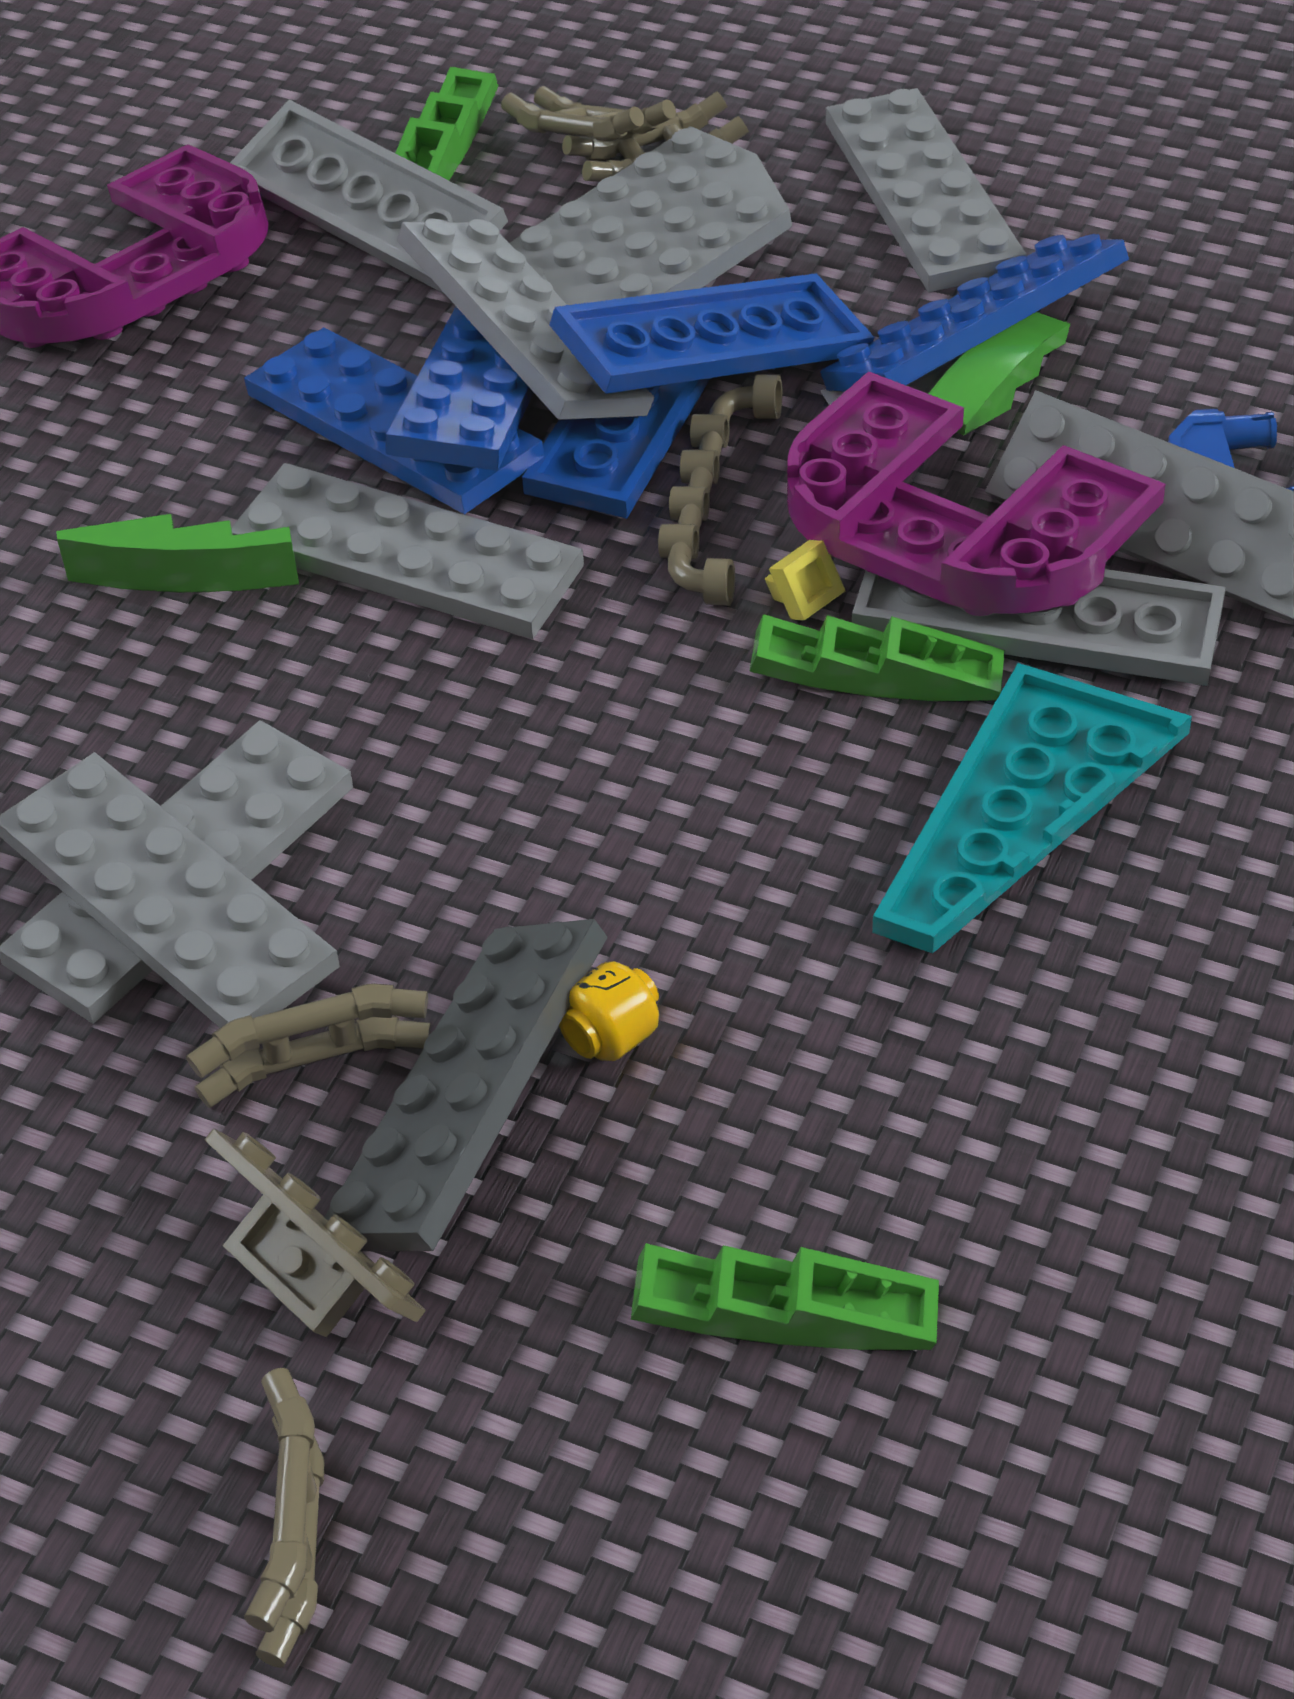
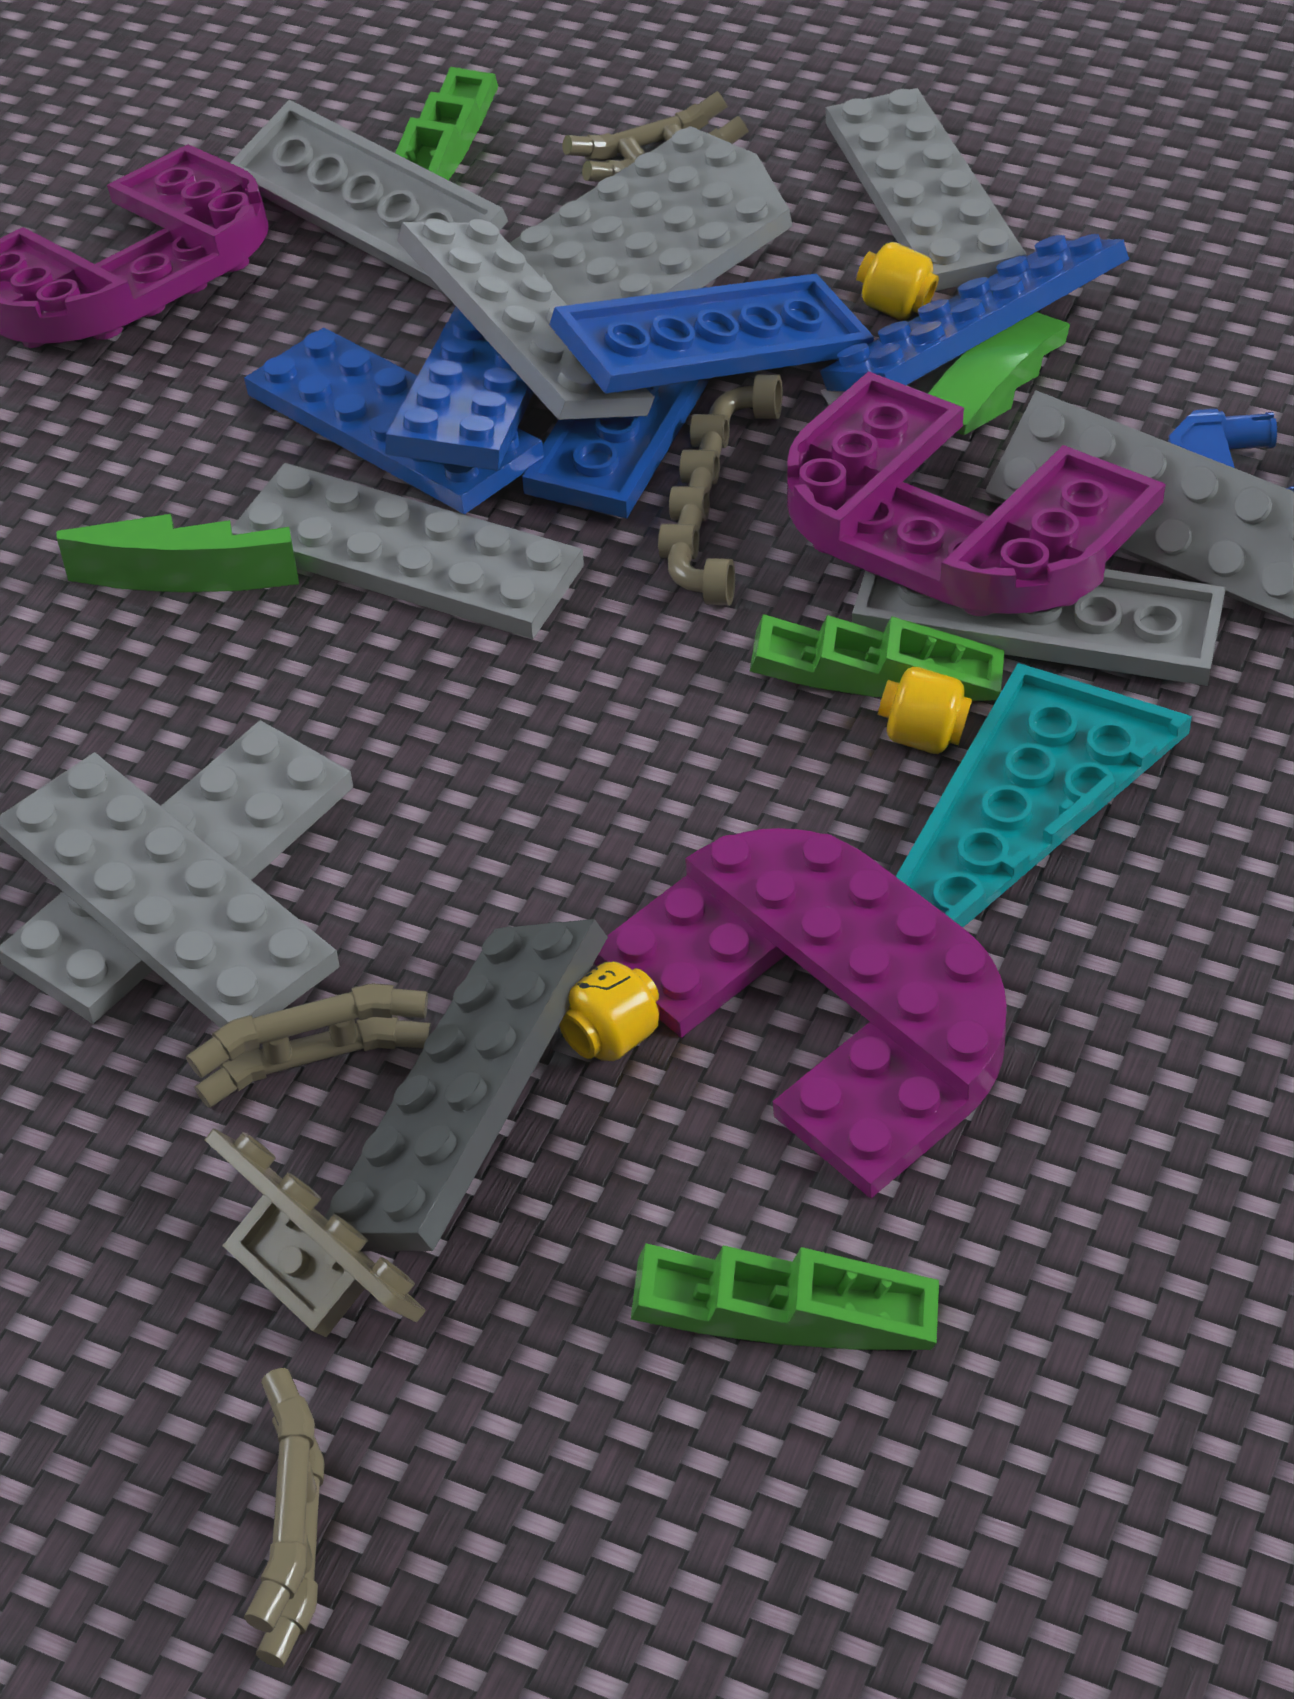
(573, 118): dark tan piece -> none
(805, 580): light yellow tile -> none
(869, 940): none -> magenta plate
(897, 280): none -> yellow head
(925, 710): none -> yellow head

